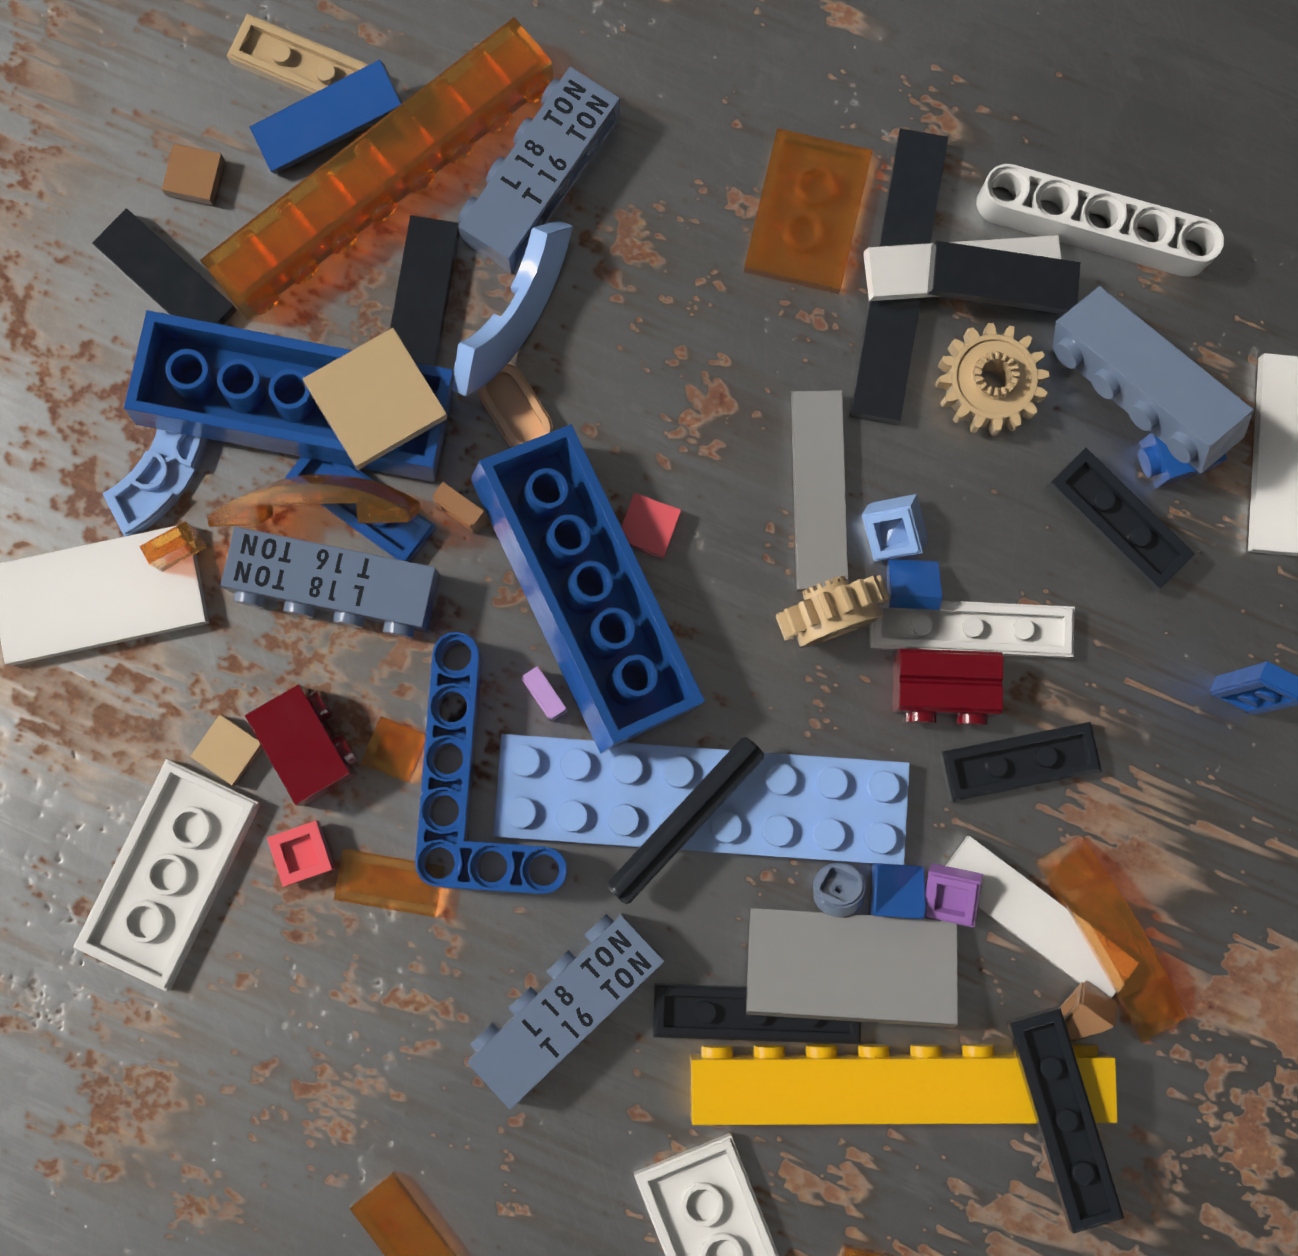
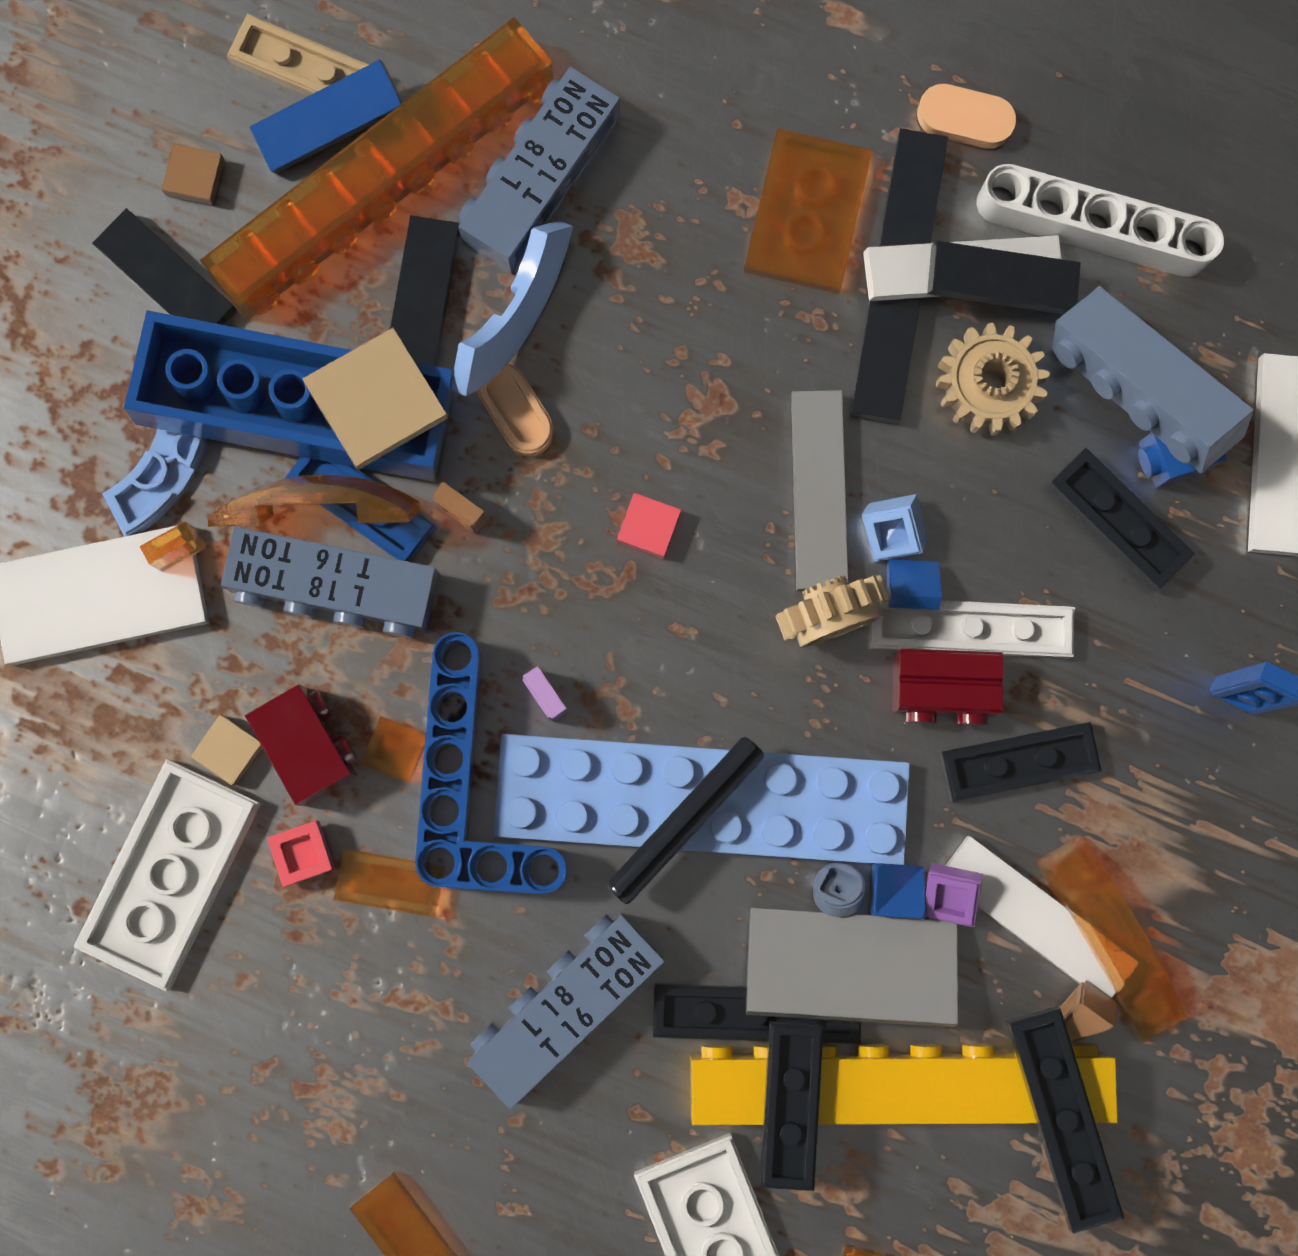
(586, 588): blue brick -> none
(791, 1106): none -> black tile
(966, 116): none -> light nougat tile

